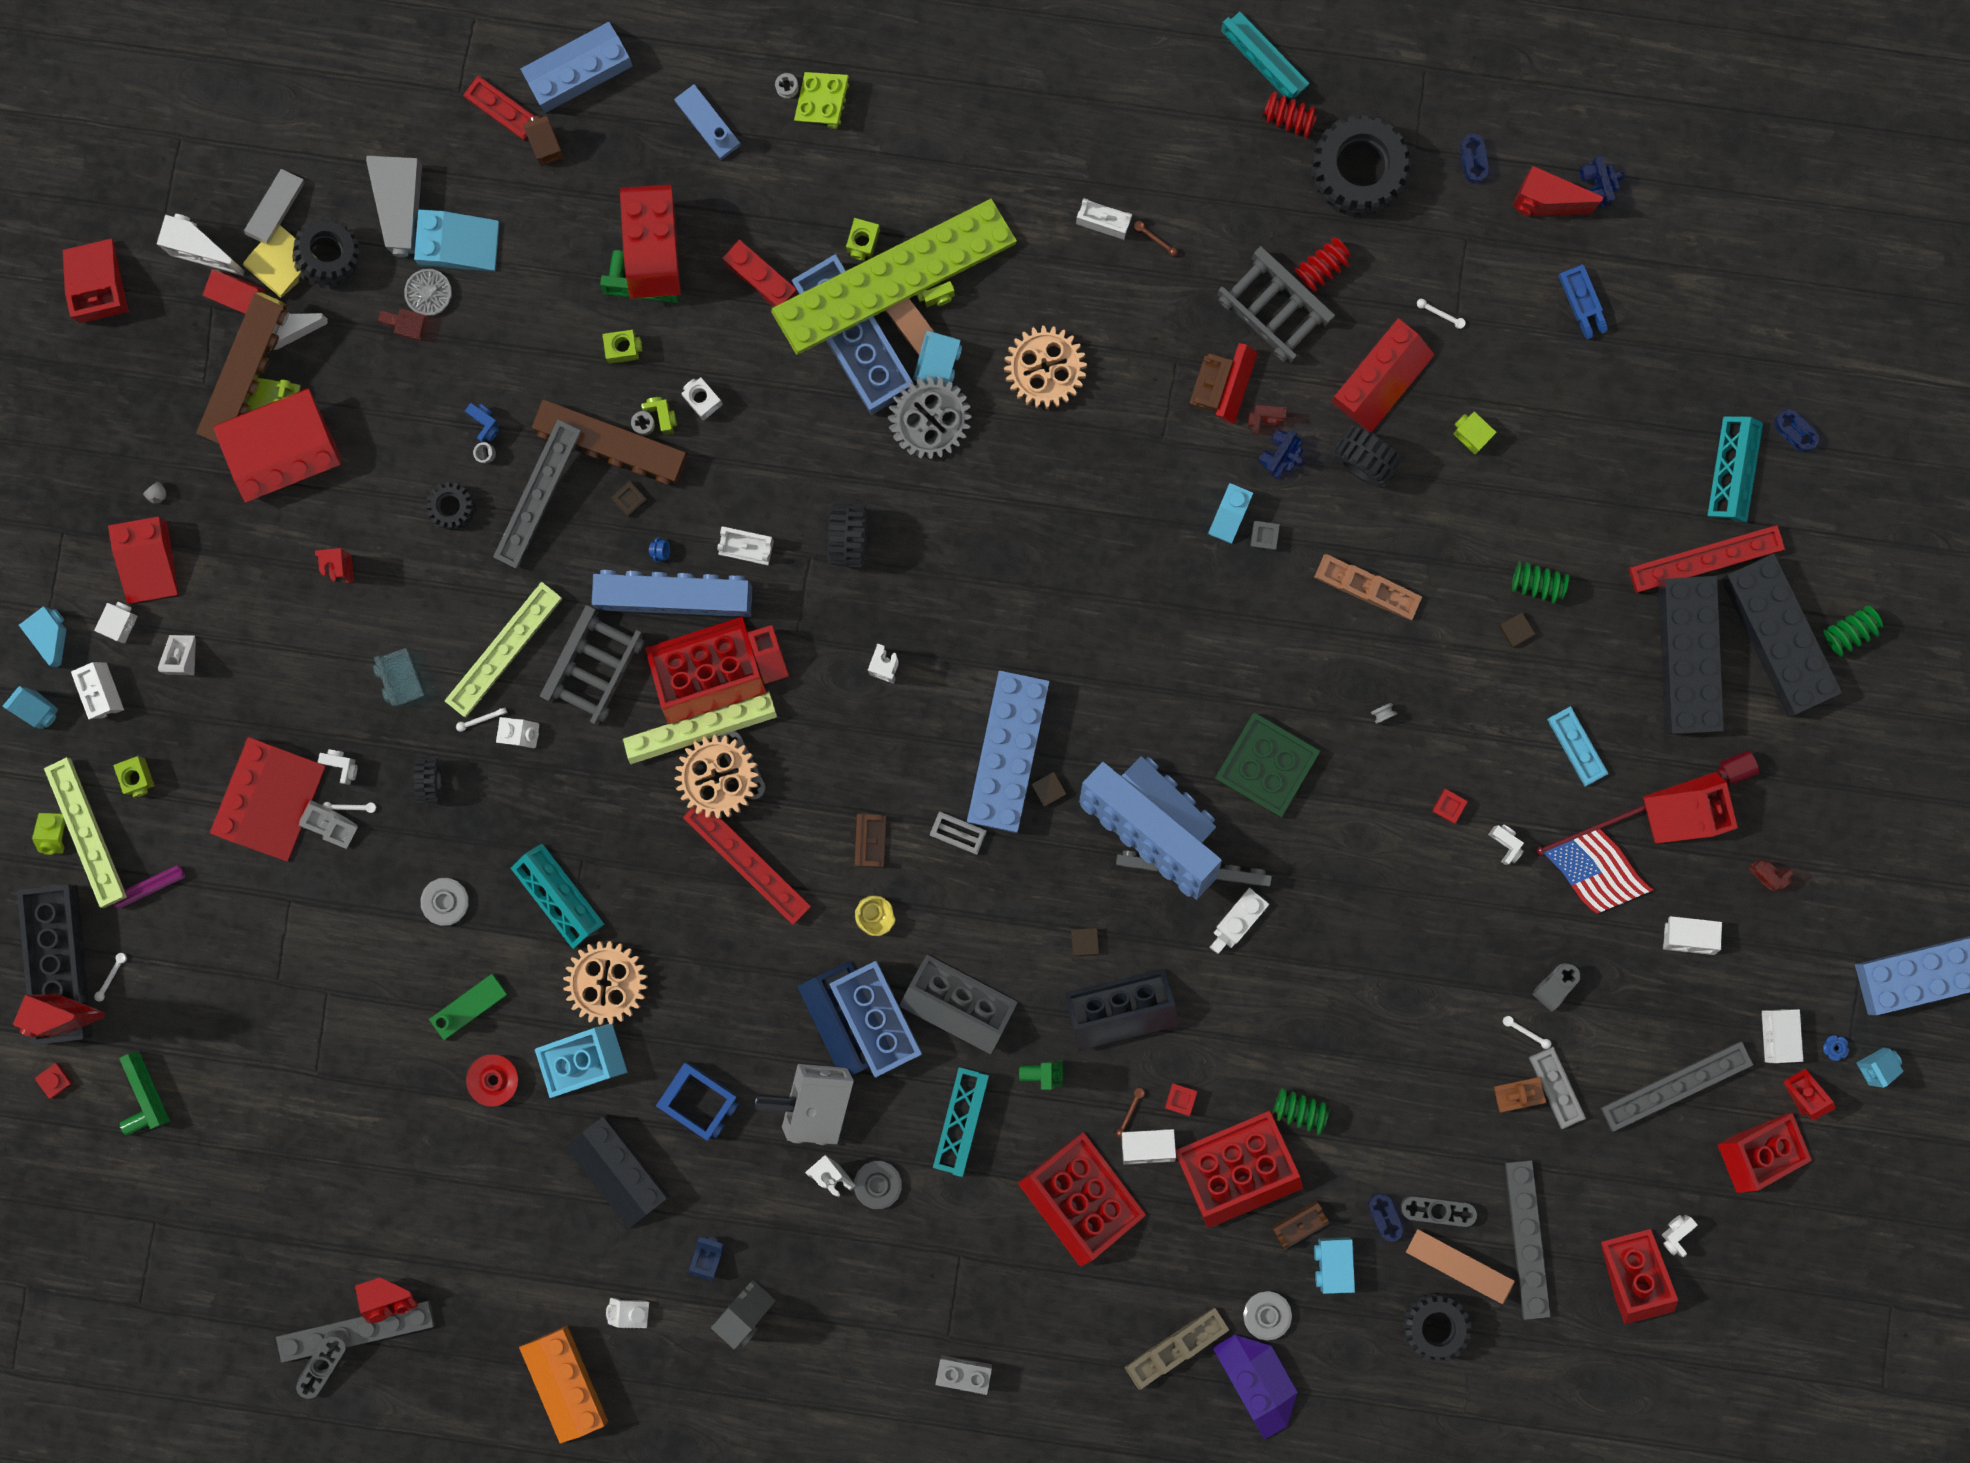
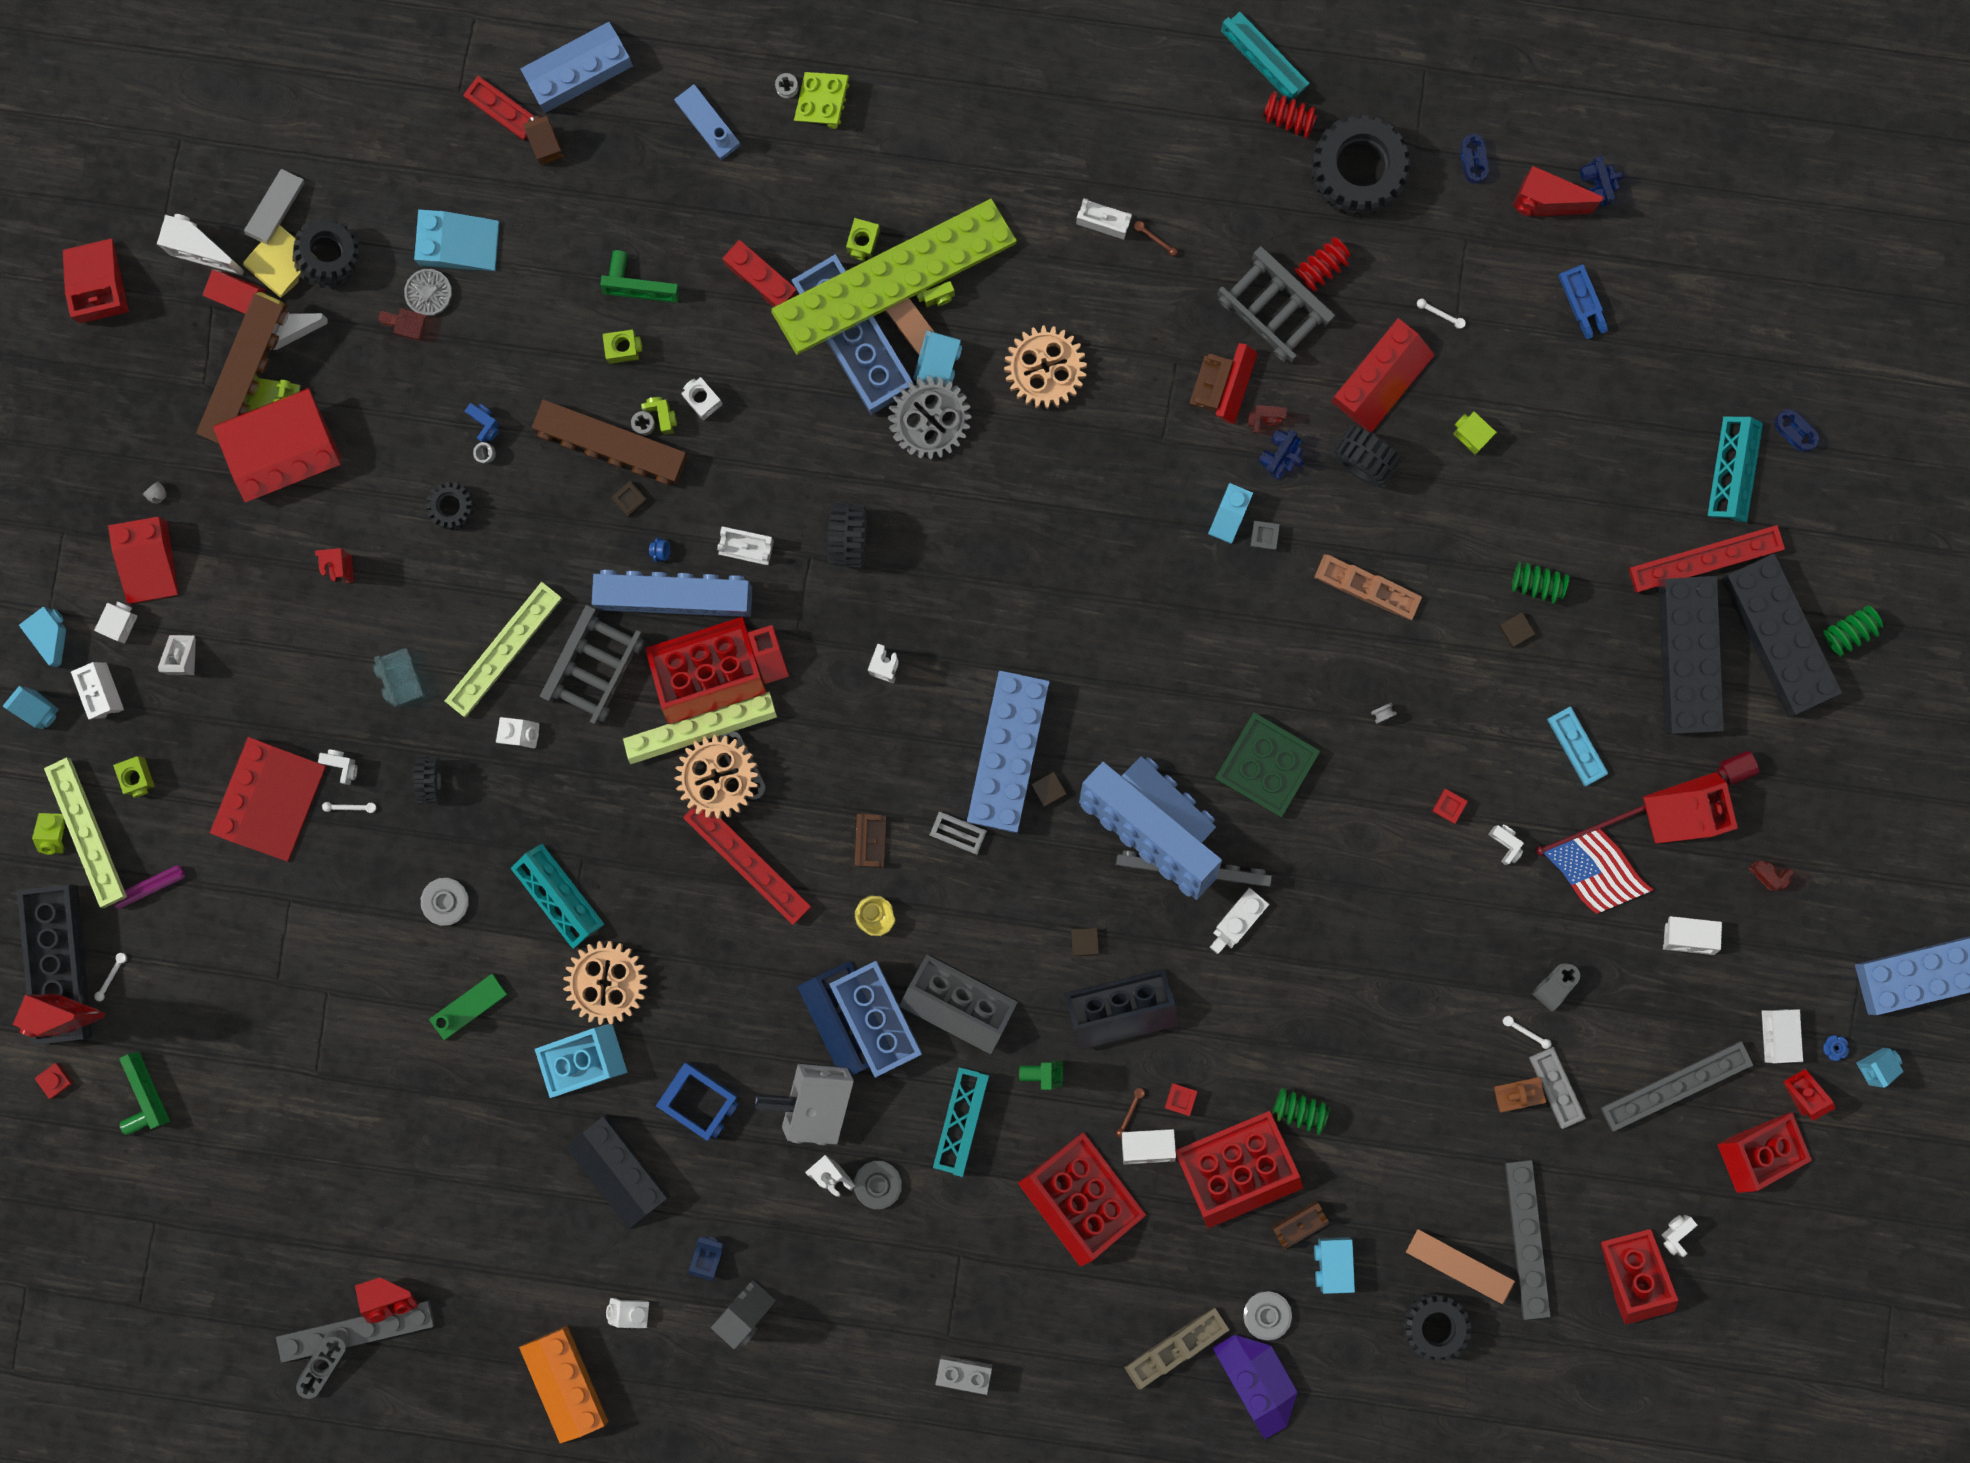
(328, 823): light grey slope -> none
(397, 198): light grey slope -> none
(461, 726): white hinge -> none
(479, 1080): red dish -> none
(537, 493): dark grey plate -> none
(650, 241): red brick -> none
(1391, 1214): clear blue beam -> none
(1418, 1215): dark grey beam -> none

